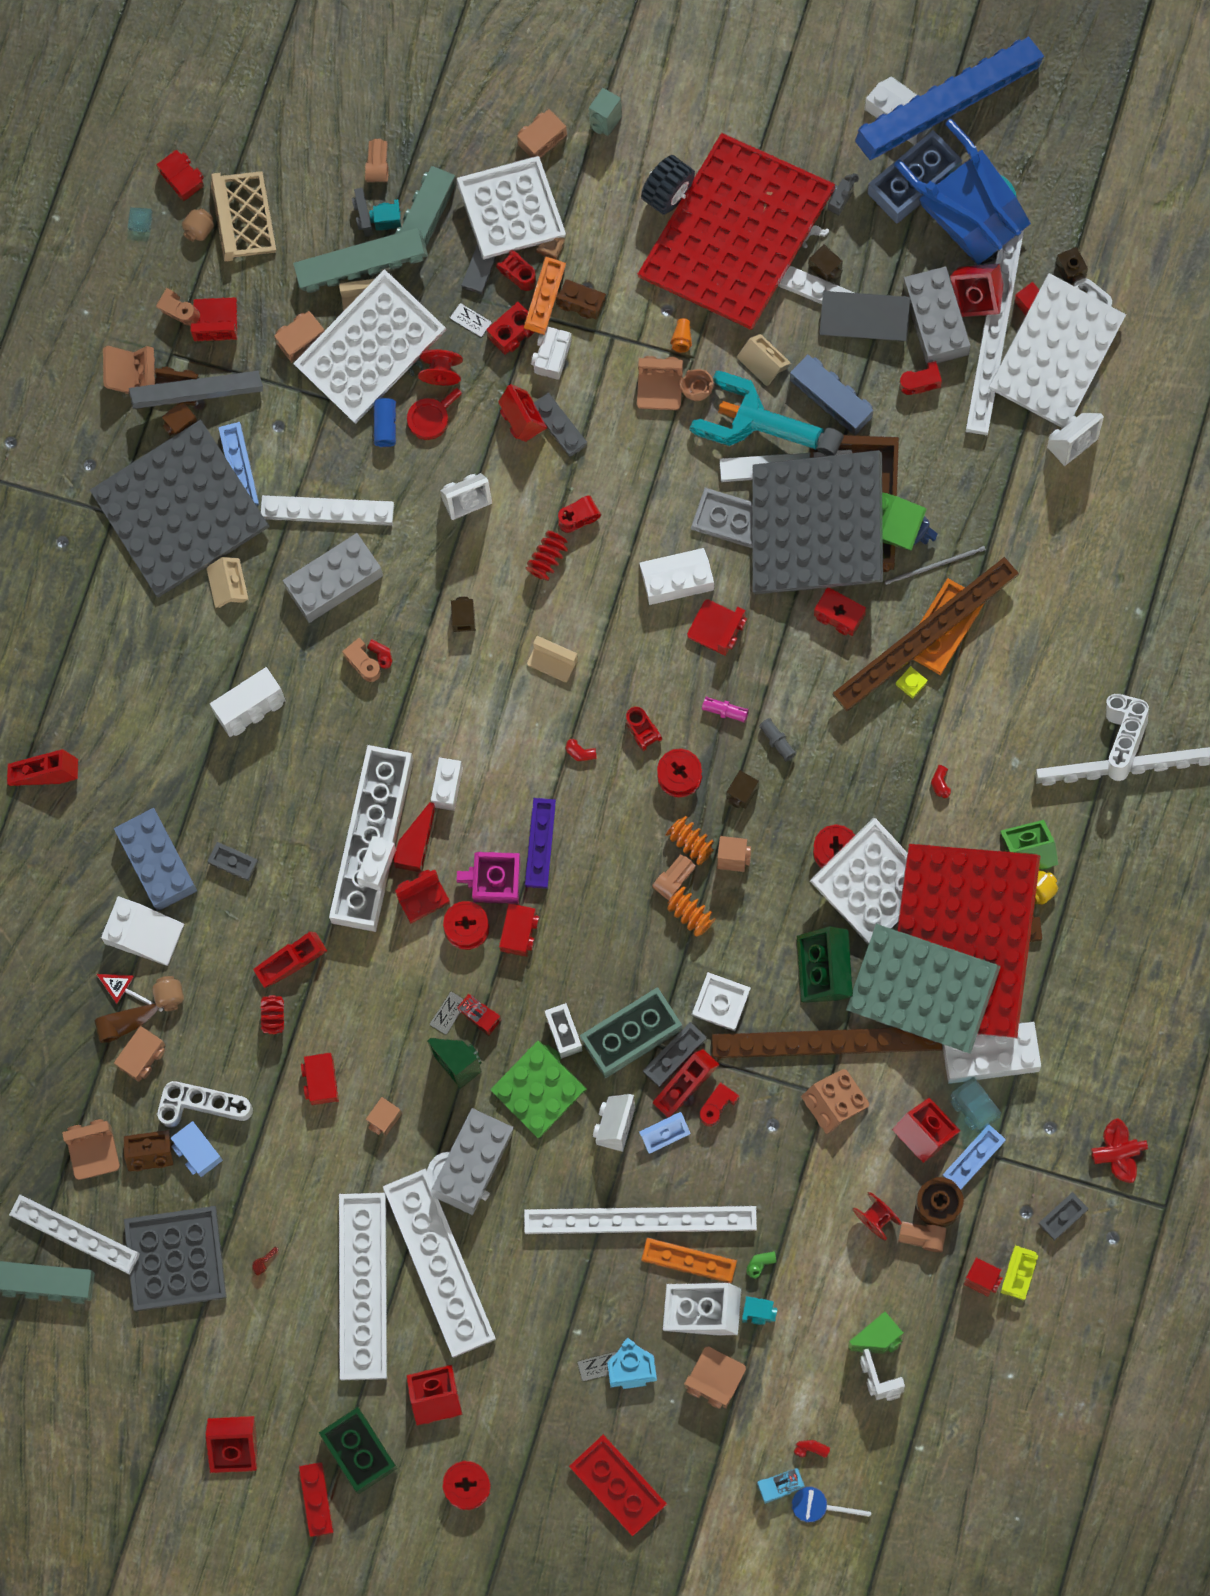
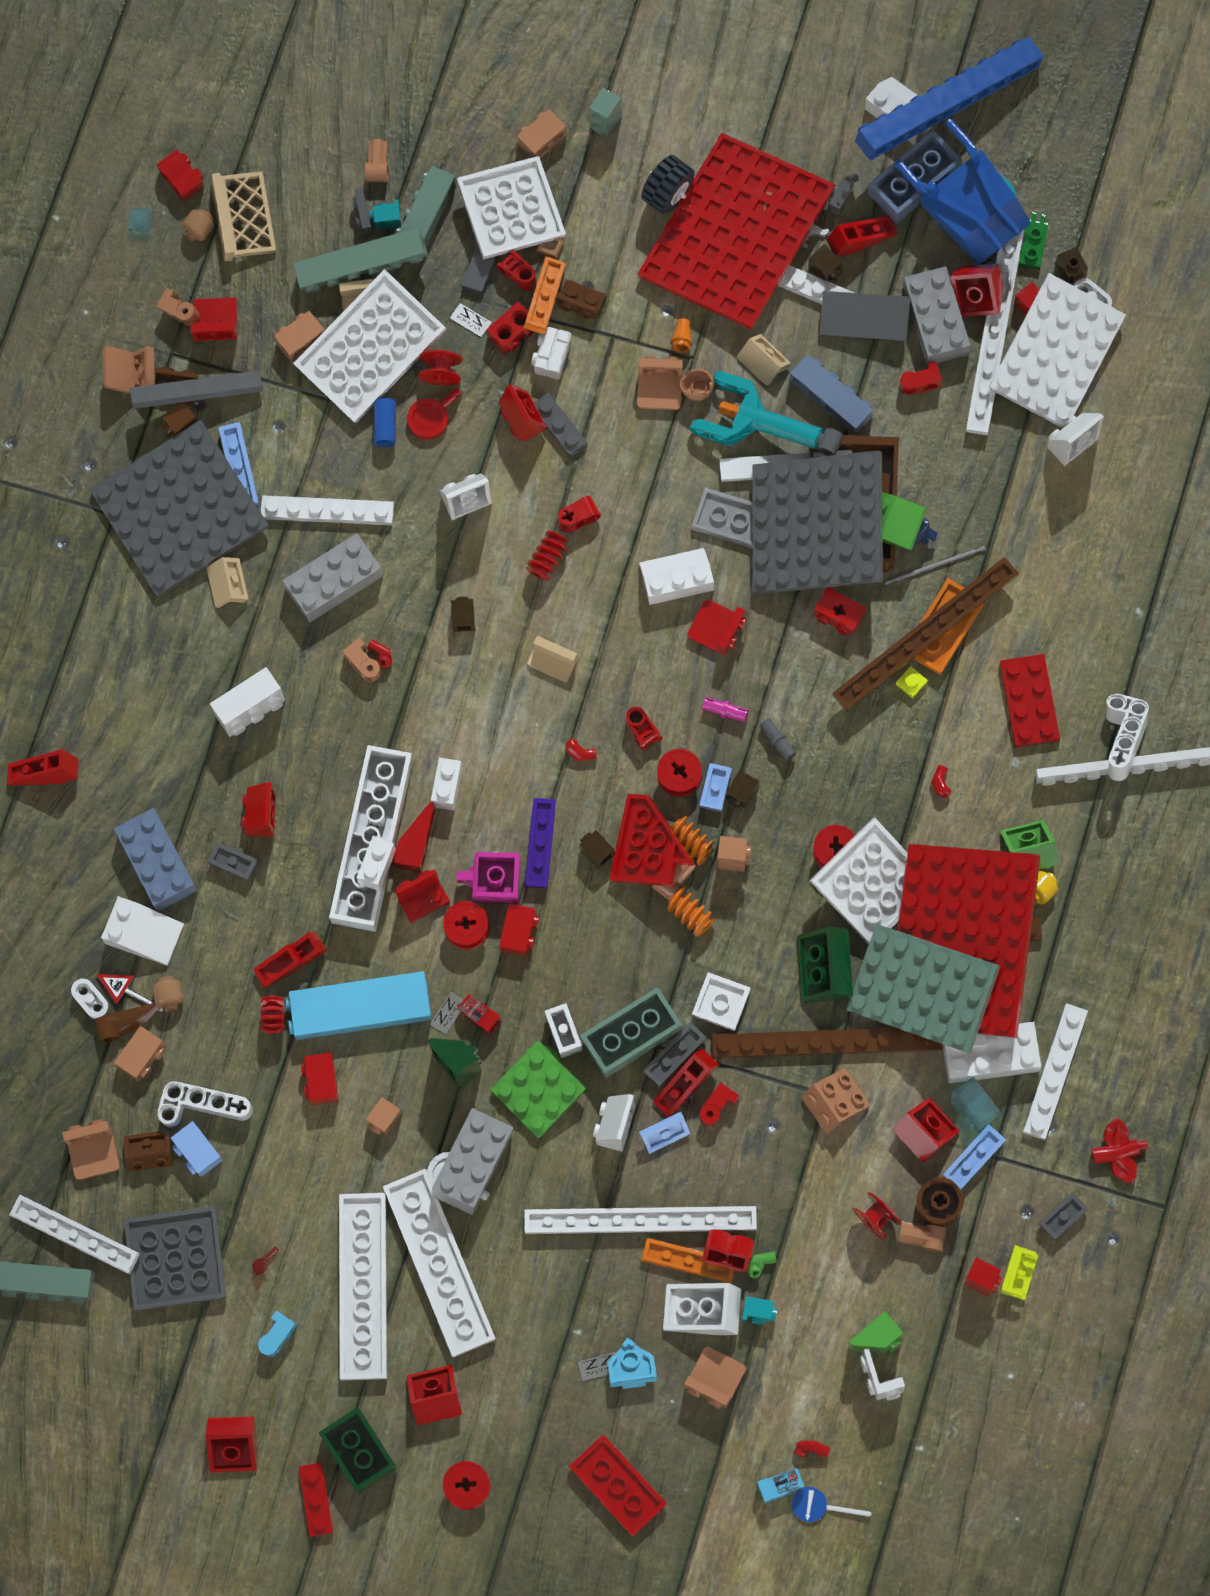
(91, 999): none -> white plate
(260, 810): none -> red slope
(277, 1336): none -> medium azure leg
(359, 1005): none -> medium azure brick
(596, 849): none -> dark brown brick
(646, 846): none -> red wing
(715, 787): none -> light blue plate
(728, 1250): none -> red brick
(859, 235): none -> red slope
(1029, 700): none -> red plate
(1034, 242): none -> green hinge
(1055, 1072): none -> white plate

